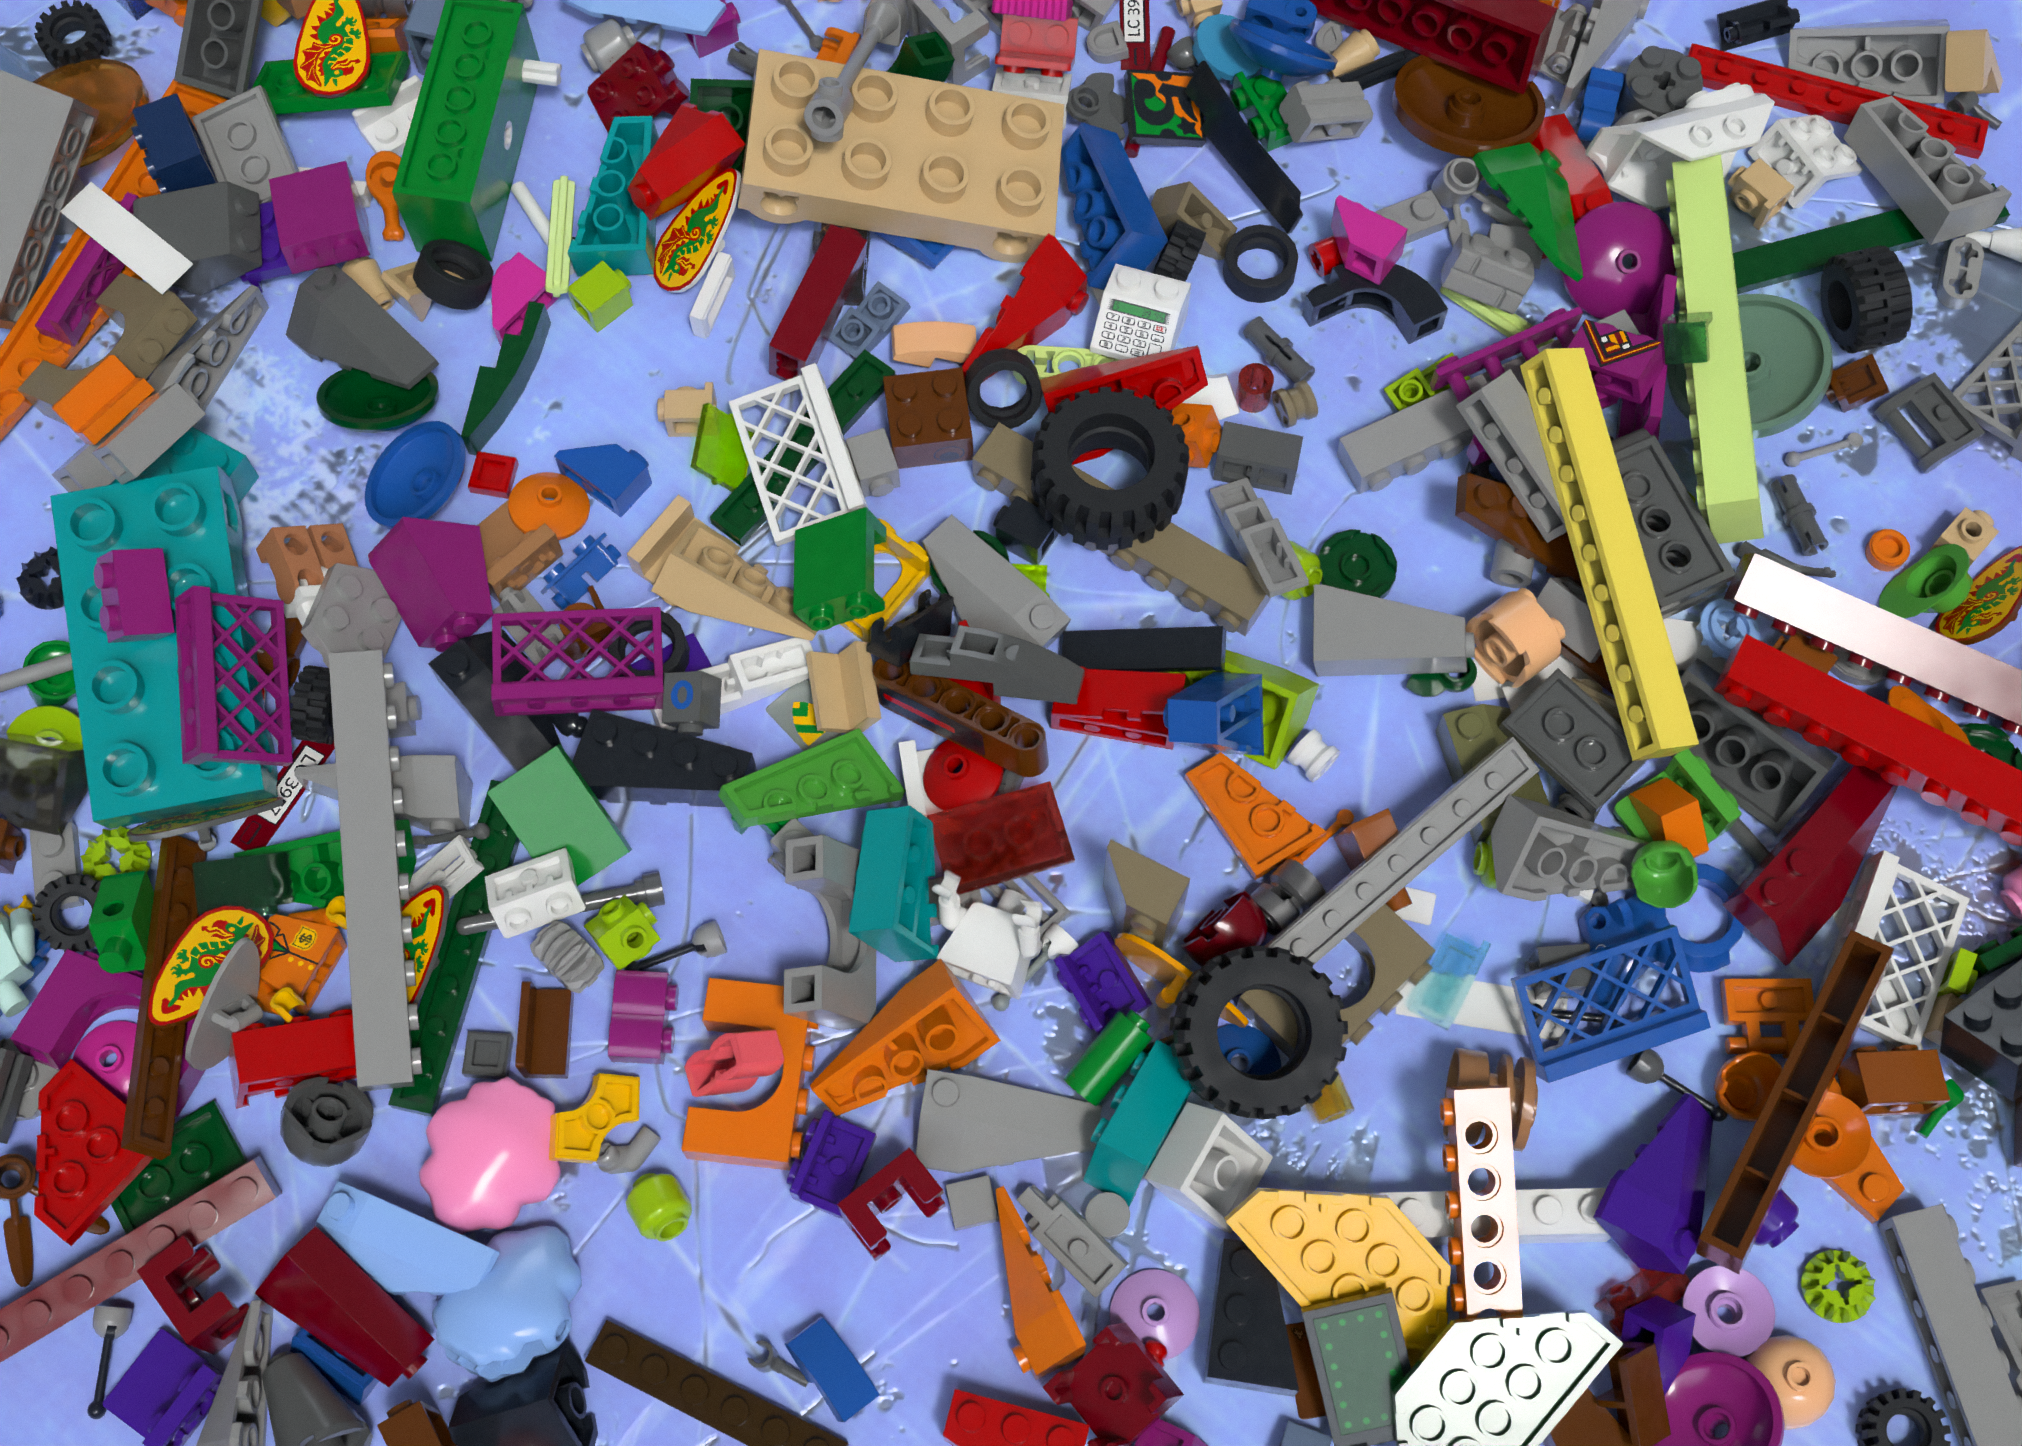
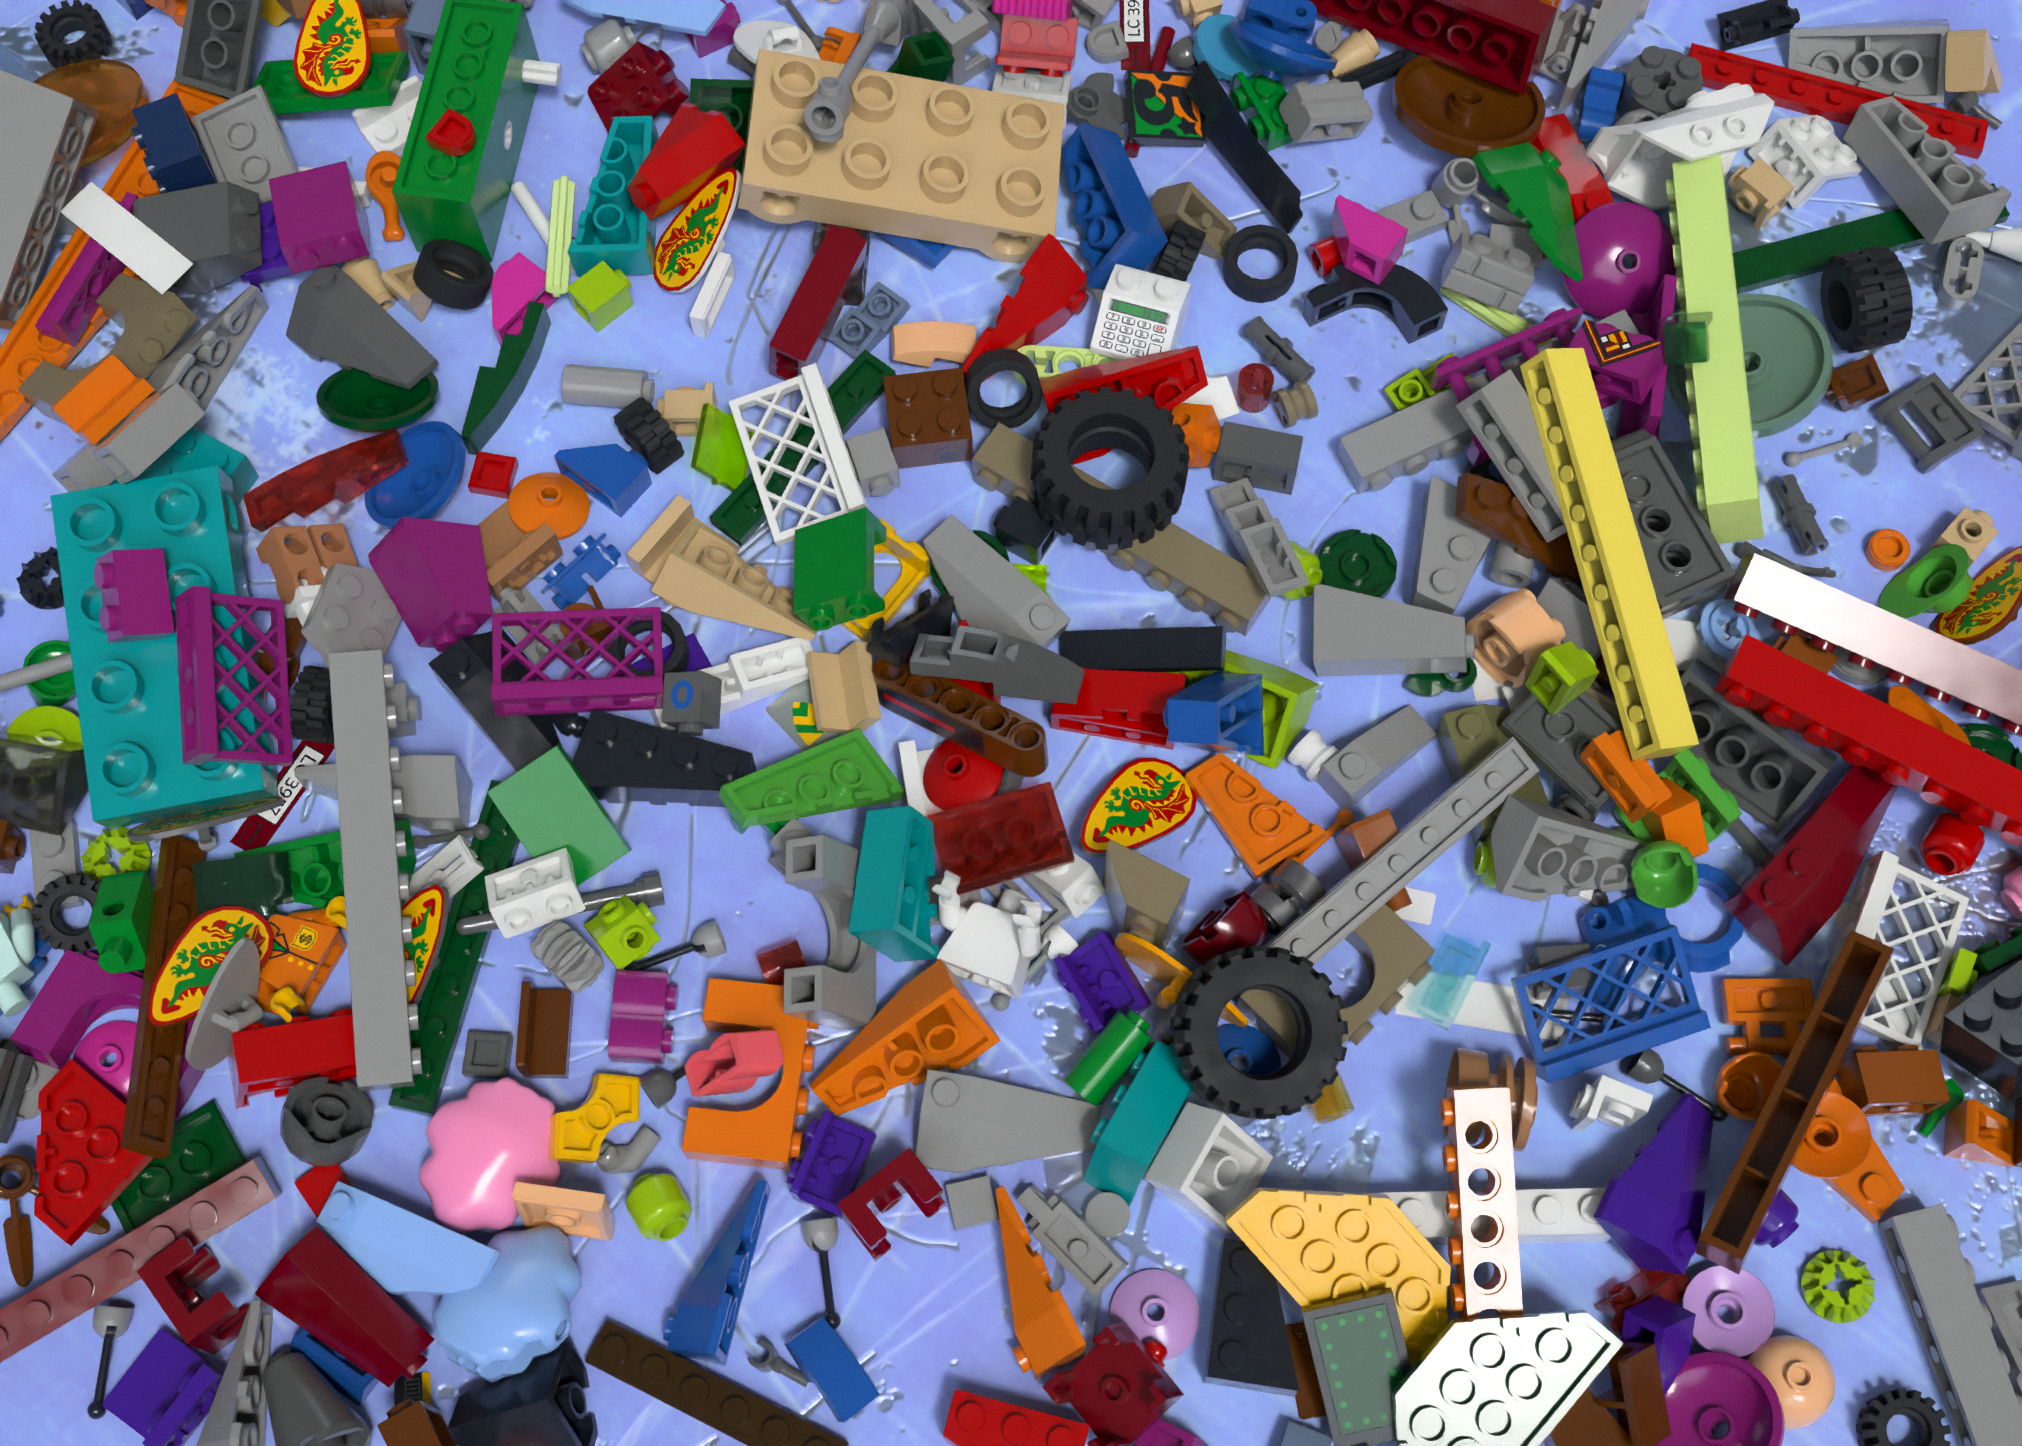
(319, 1184): none -> red tile
(332, 475): none -> clear red slope
(415, 1388): none -> sticker
(452, 134): none -> red tile
(567, 1209): none -> light nougat tile
(605, 386): none -> light grey brick
(649, 434): none -> black tyre
(661, 1085): none -> dark grey hinge
(713, 1301): none -> blue wedge
(772, 36): none -> white shield
(780, 958): none -> clear red gear
(821, 1237): none -> hinge
(1073, 884): none -> white bracket
(1138, 807): none -> shield
(1374, 757): none -> light grey slope
(1446, 551): none -> light grey wedge
(1561, 676): none -> lime slope
(1609, 1103): none -> white bracket
(1629, 783): none -> orange panel
(1951, 844): none -> red head
(1979, 1134): none -> orange slope

